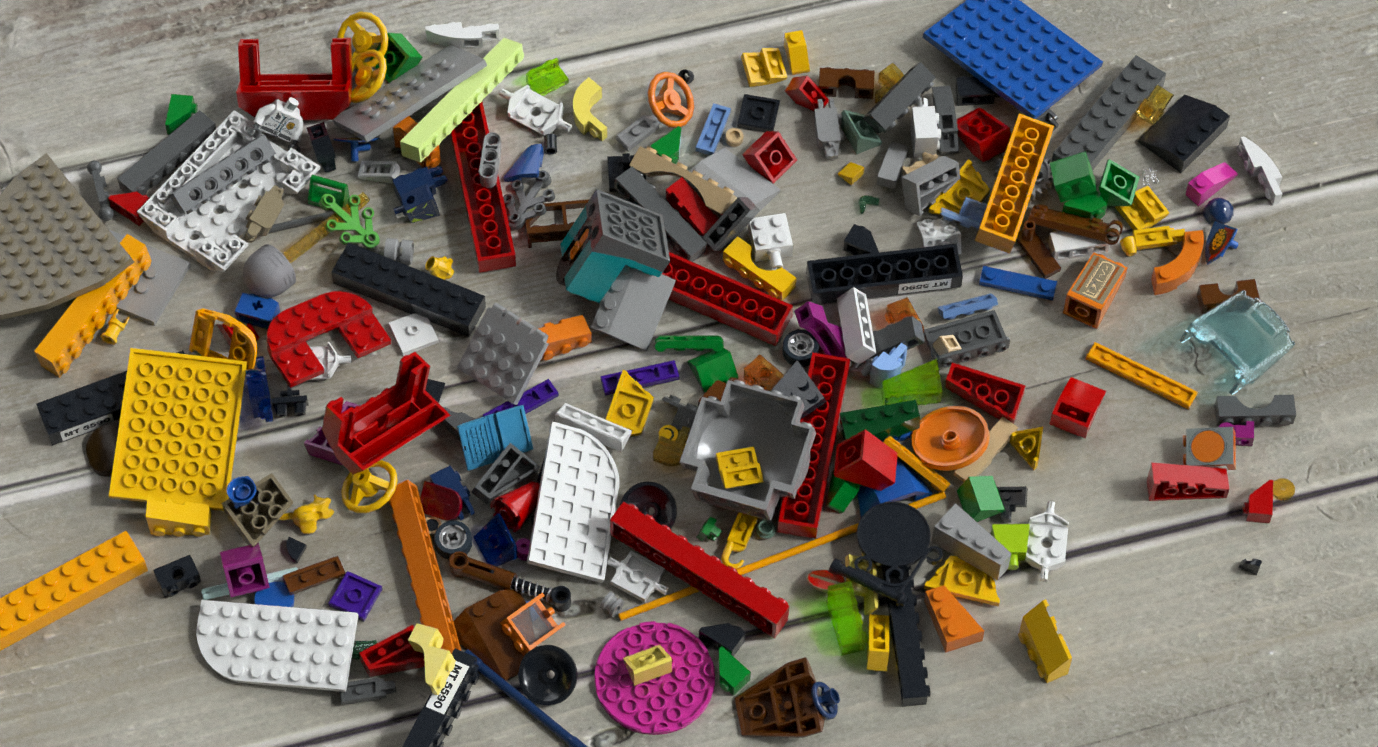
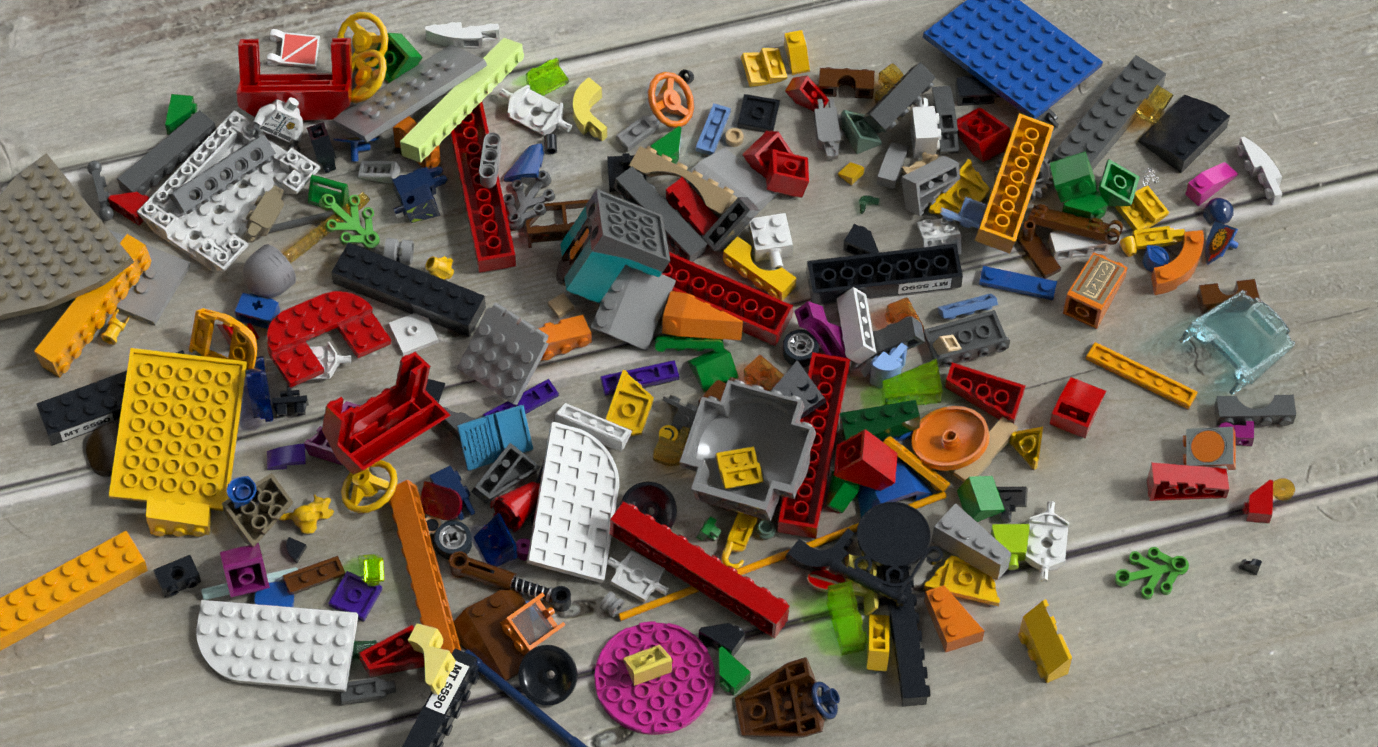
(286, 455): none -> dark purple slope
(296, 49): none -> flag
(371, 569): none -> clear neon green slope
(561, 305): none -> tan tile
(692, 318): none -> orange wedge
(787, 173): none -> red slope
(813, 559): none -> black arch
(1153, 570): none -> bright green plant
(1155, 257): none -> blue hat

